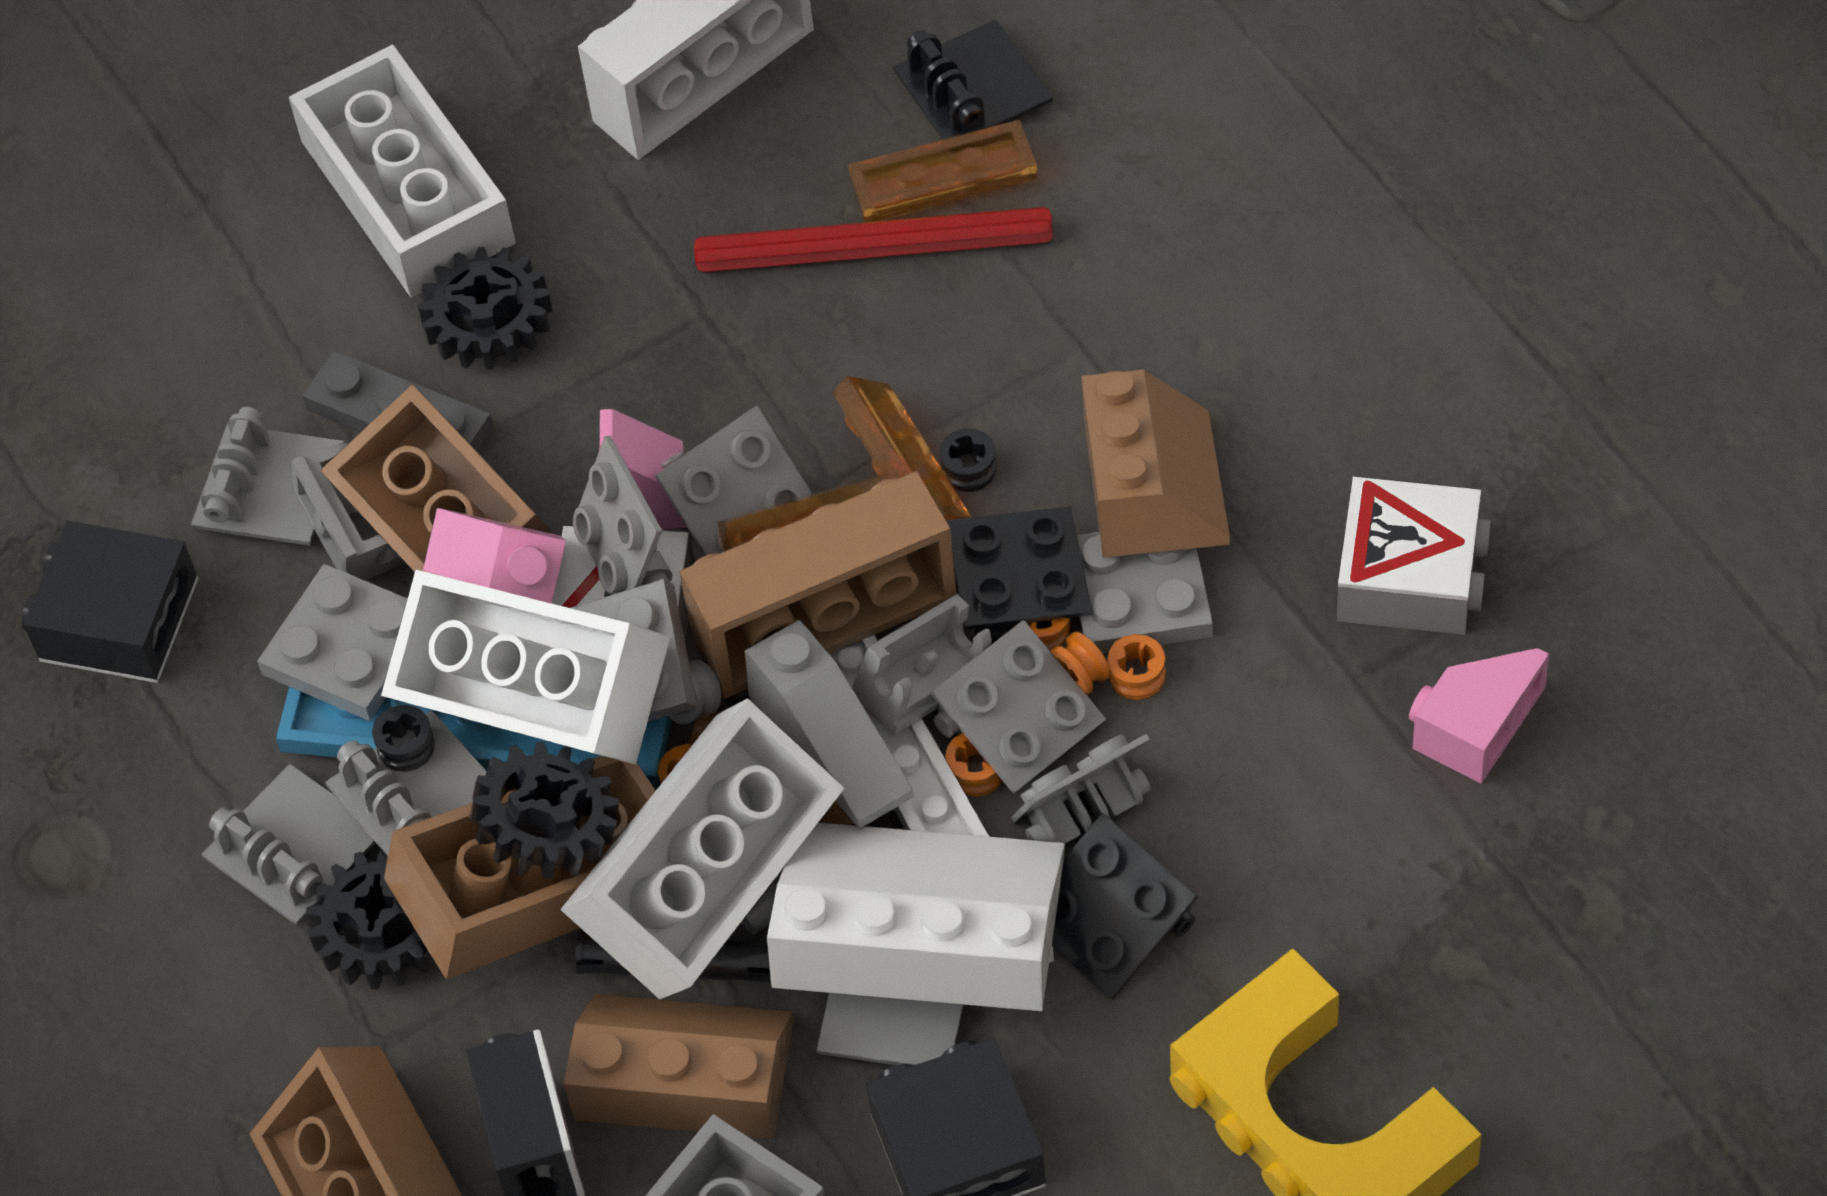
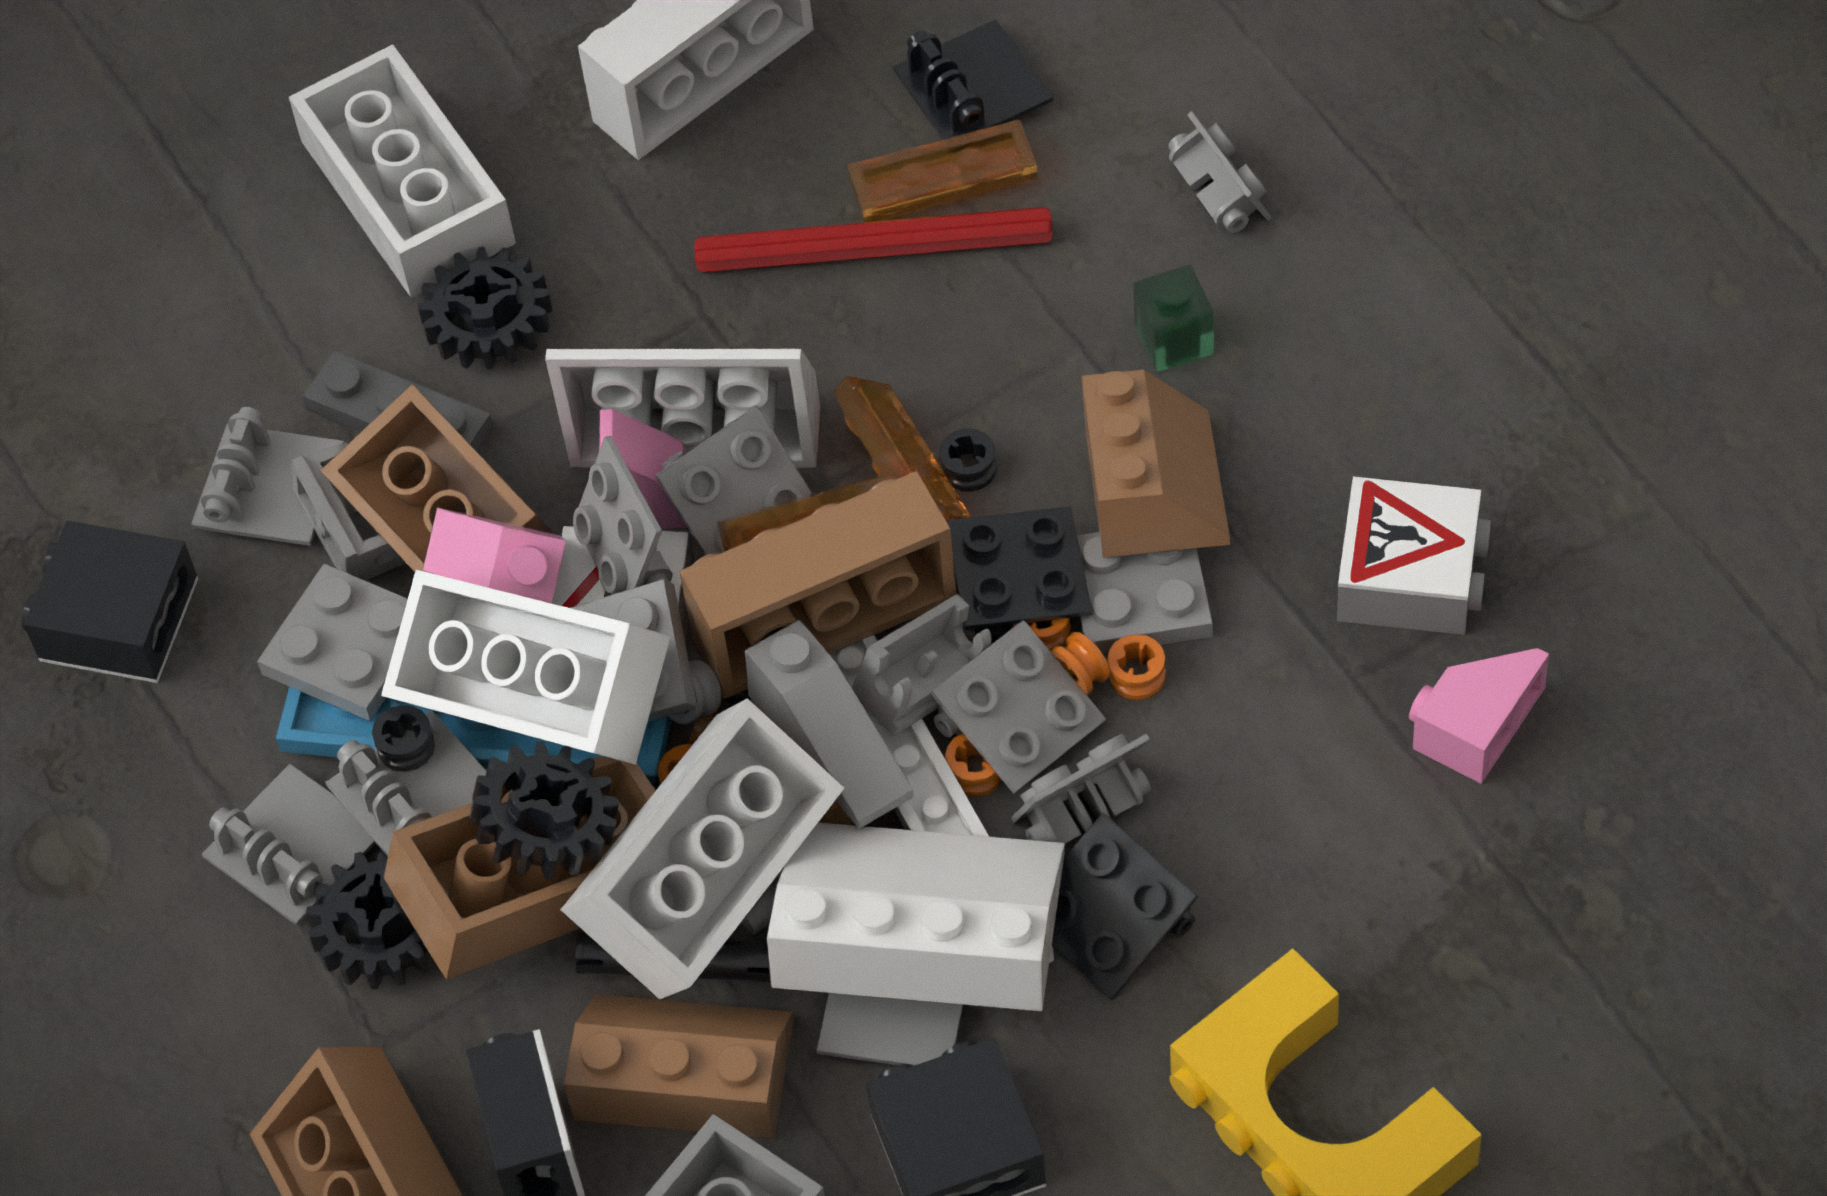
(685, 394): none -> white slope
(1173, 318): none -> clear green brick
(1206, 156): none -> light grey hinge

